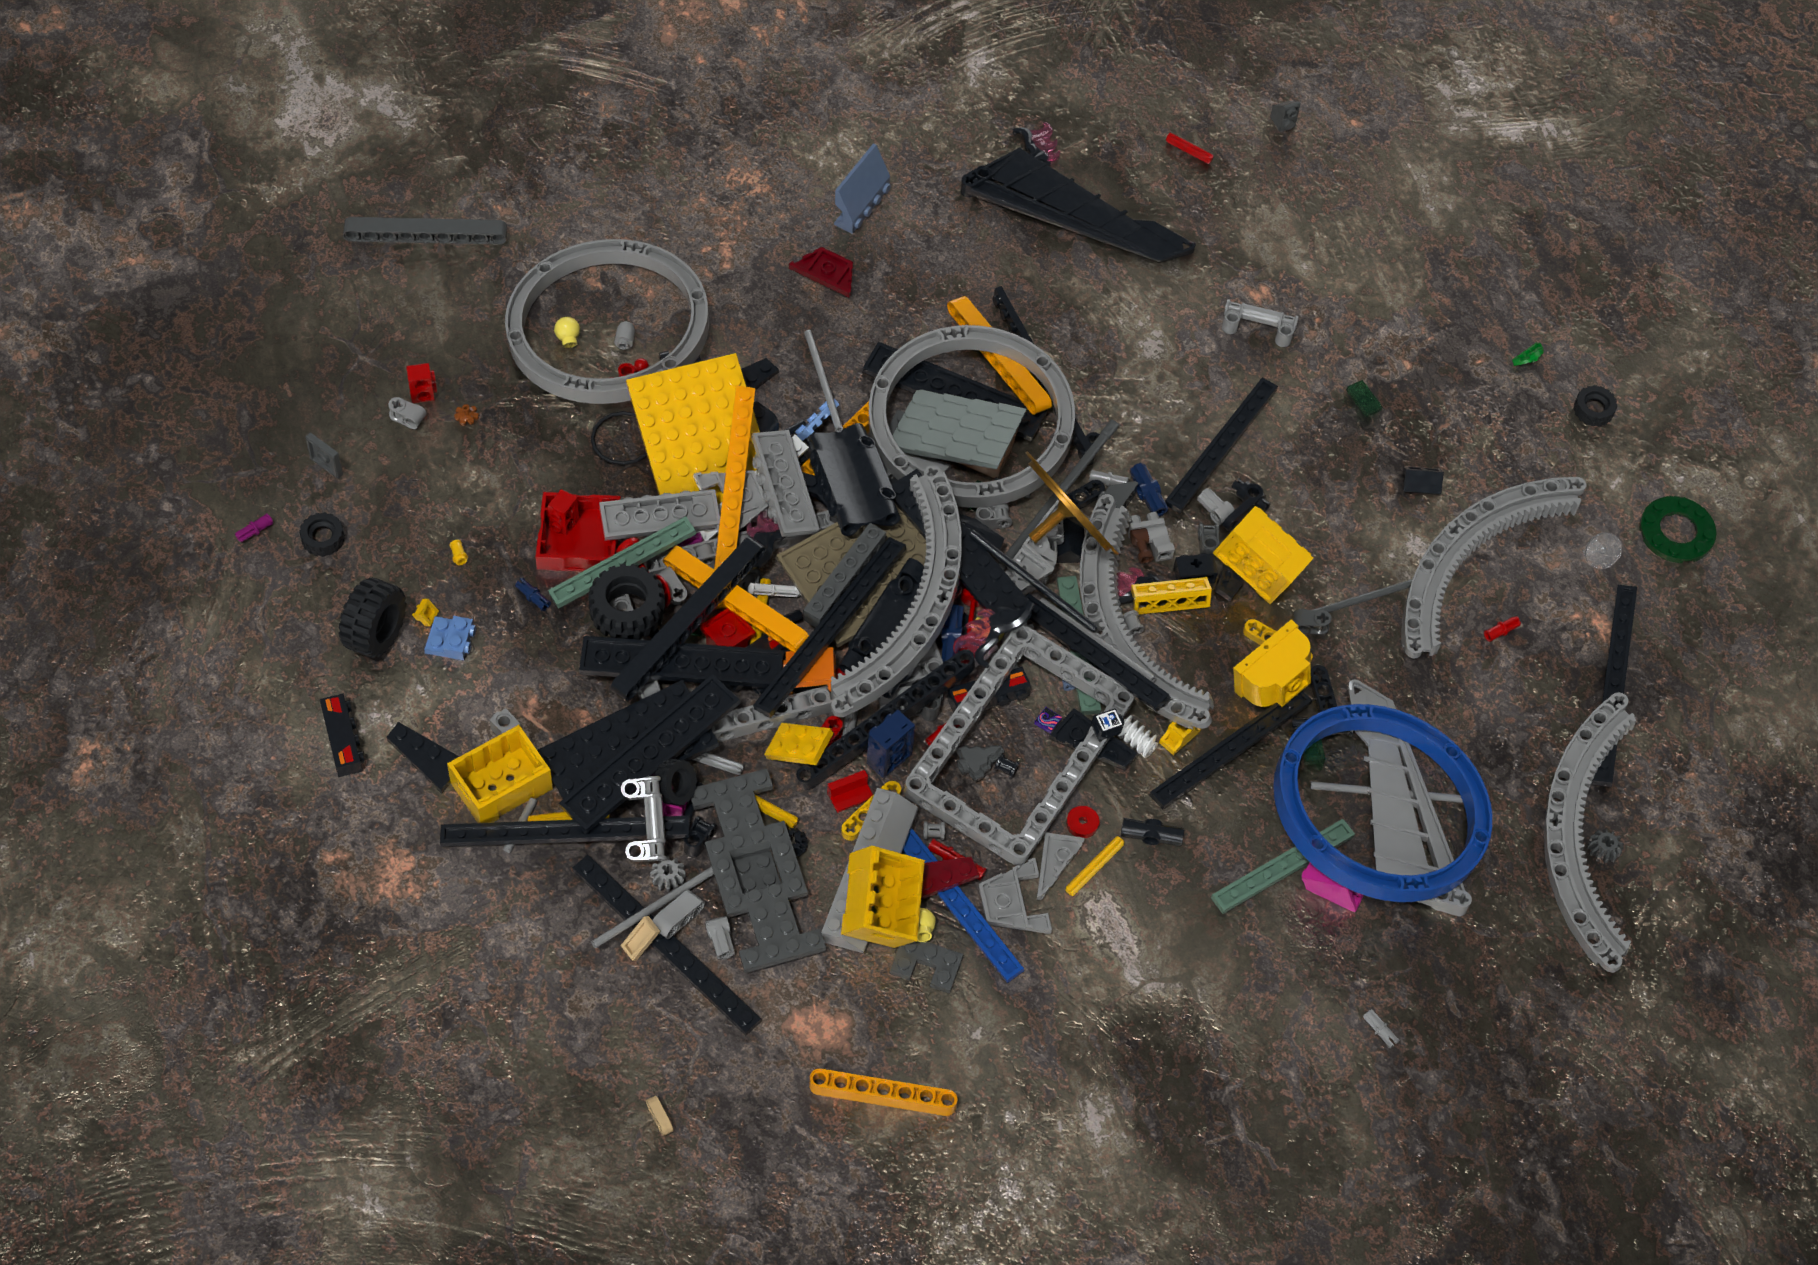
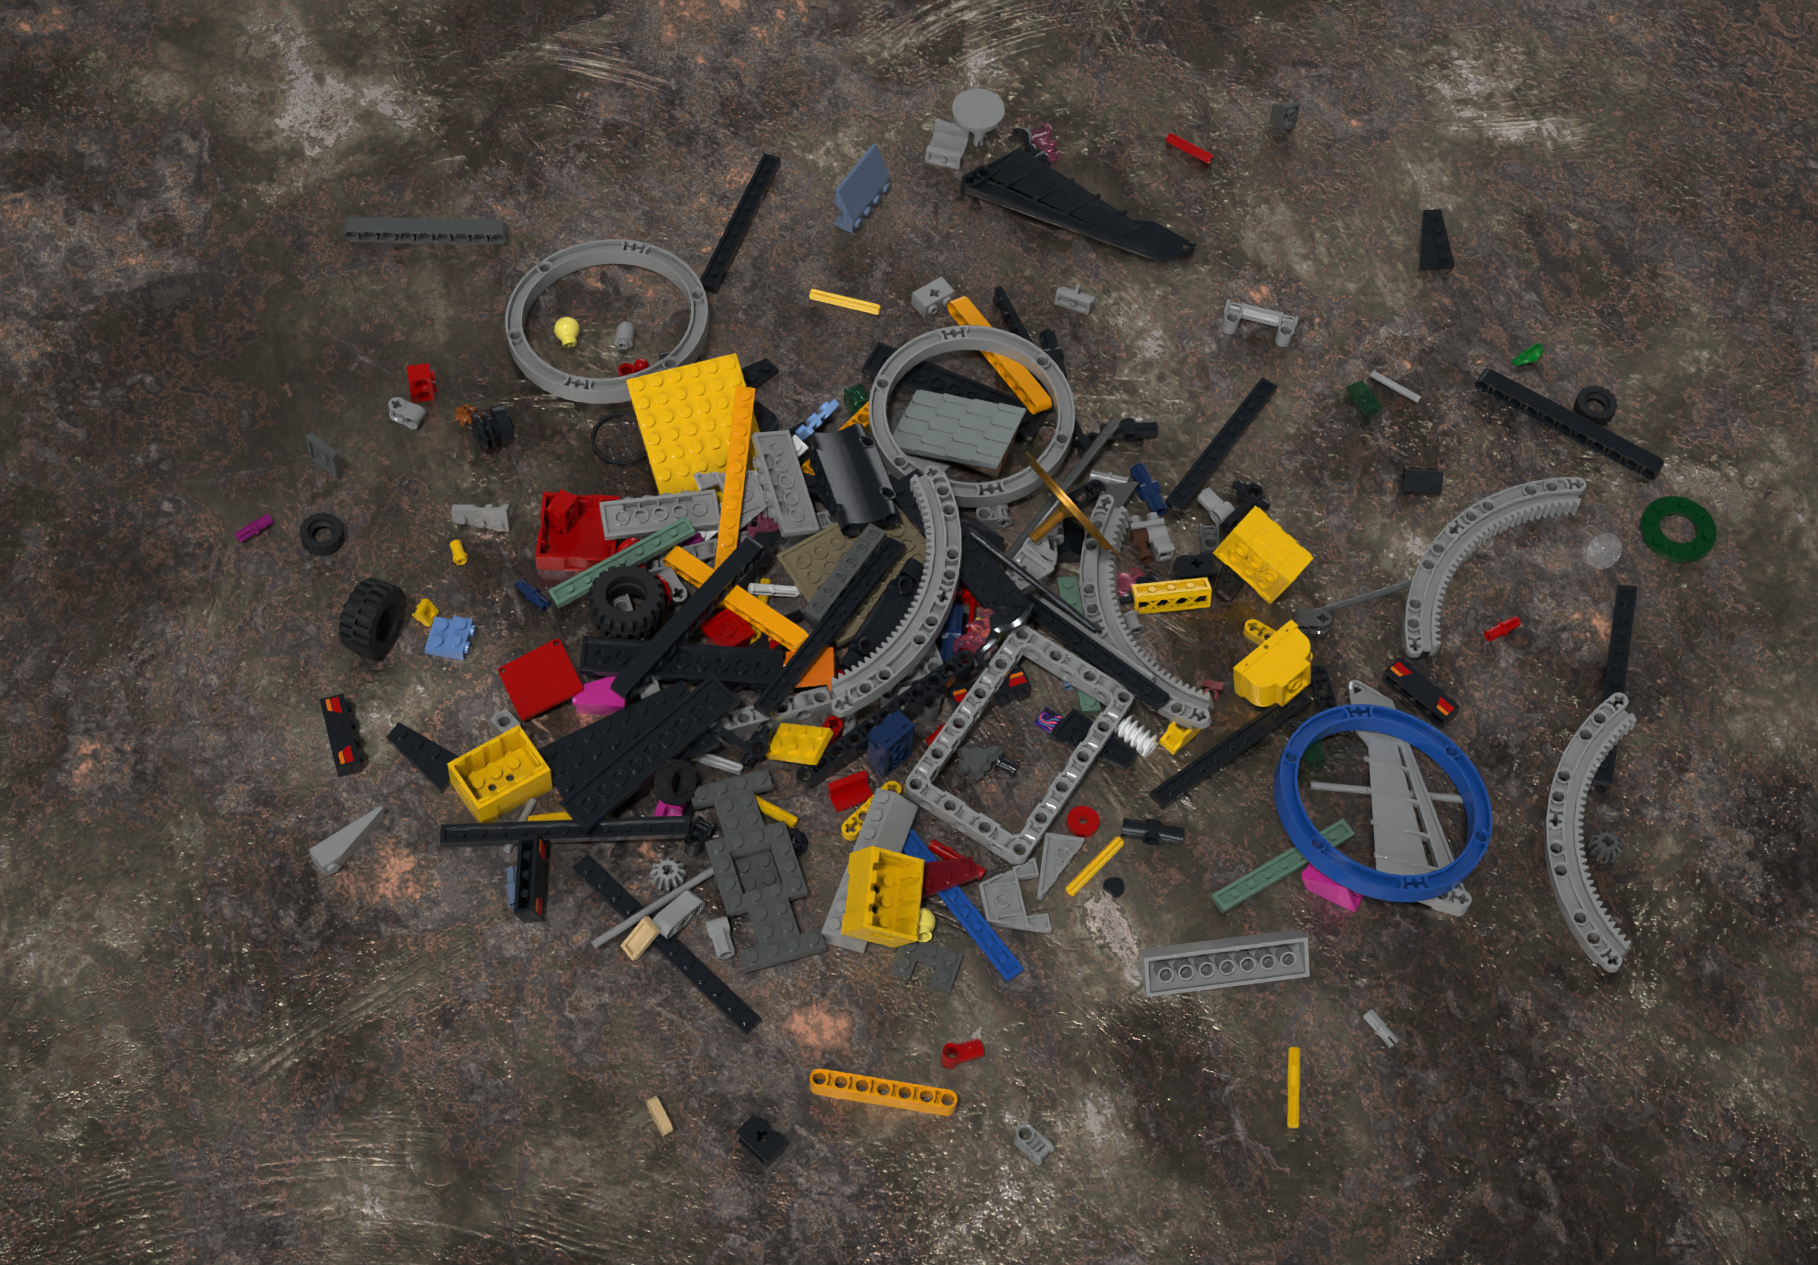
(339, 847): none -> light grey slope
(482, 517): none -> light grey wing
(497, 426): none -> black wheel
(510, 886): none -> sand blue axle
(530, 879): none -> black brick
(540, 679): none -> red piece
(598, 698): none -> dark pink slope
(653, 818): light grey piece -> none
(739, 222): none -> black plate
(761, 737): none -> black piece
(764, 1151): none -> black brick
(823, 381): light grey piece -> none
(826, 269): dark red wing -> none
(844, 301): none -> yellow axle
(855, 398): none -> clear green brick
(932, 297): none -> light grey brick
(933, 830): light grey bush -> none
(947, 145): none -> light grey panel
(962, 1051): none -> red piece
(978, 112): none -> light grey piece
(1036, 1146): none -> light grey piece
(1050, 347): none -> black piece
(1074, 299): none -> light grey panel
(1107, 724): black brick -> none
(1114, 886): none -> black piece
(1130, 430): none -> black piece
(1212, 685): none -> dark red tile
(1224, 962): none -> light grey slope
(1293, 1086): none -> yellow axle
(1393, 385): none -> light grey bar
(1420, 693): none -> black brick
(1434, 242): none -> black wing
(1569, 424): none -> black beam

